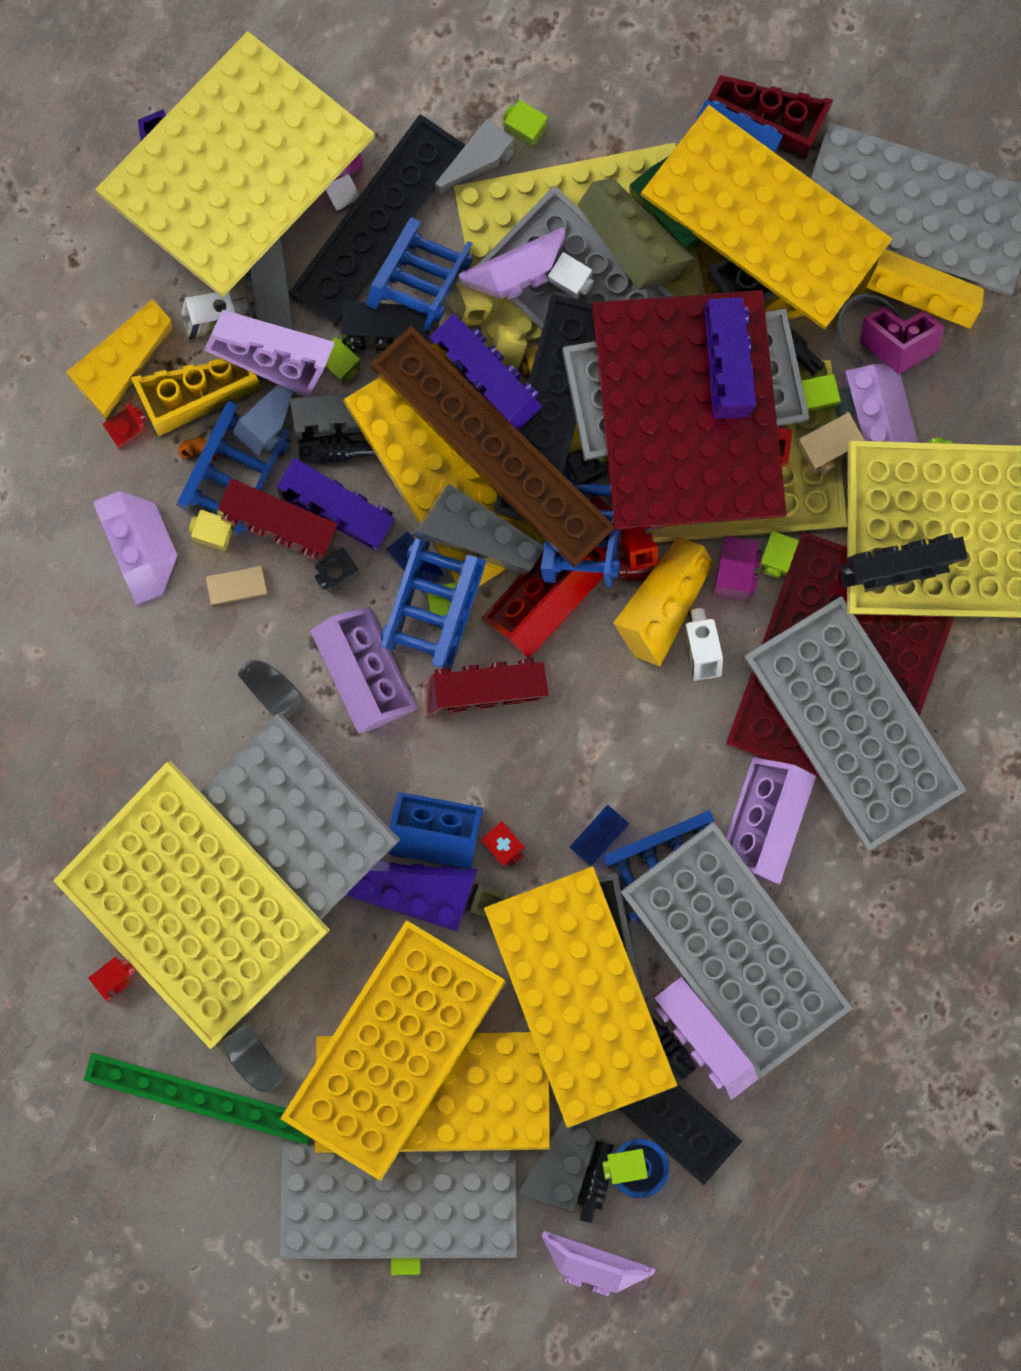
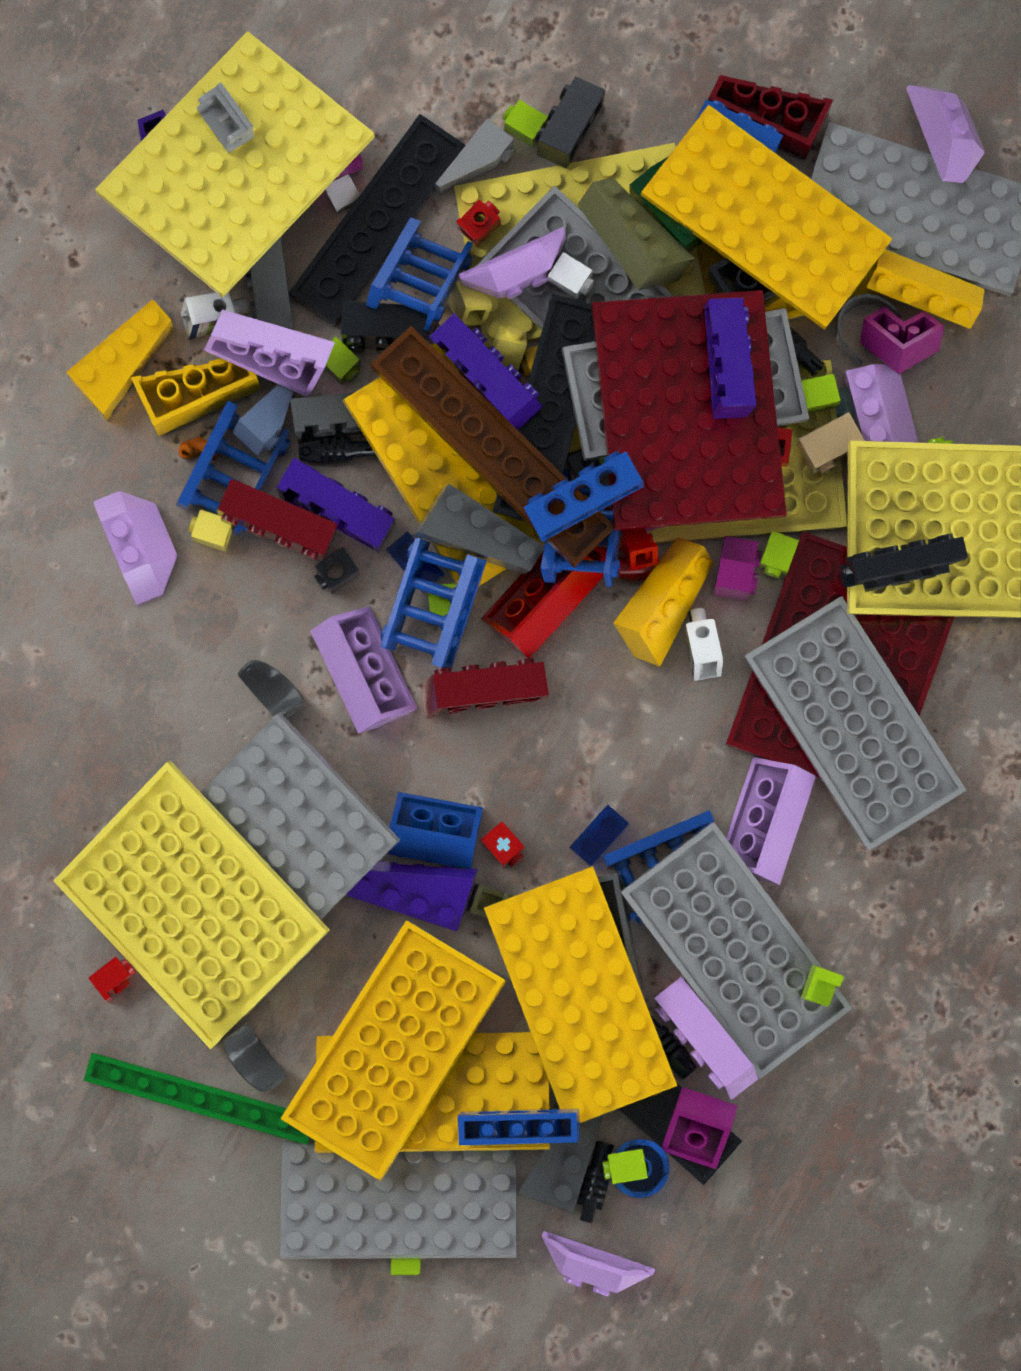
(126, 425): red bracket -> none
(225, 118): none -> light grey hinge
(236, 585): tan tile -> none
(479, 231): none -> red brick
(519, 1127): none -> blue brick
(569, 121): none -> black brick
(626, 483): none -> blue brick
(699, 1128): none -> magenta slope
(821, 985): none -> lime panel
(947, 132): none -> lavender wedge

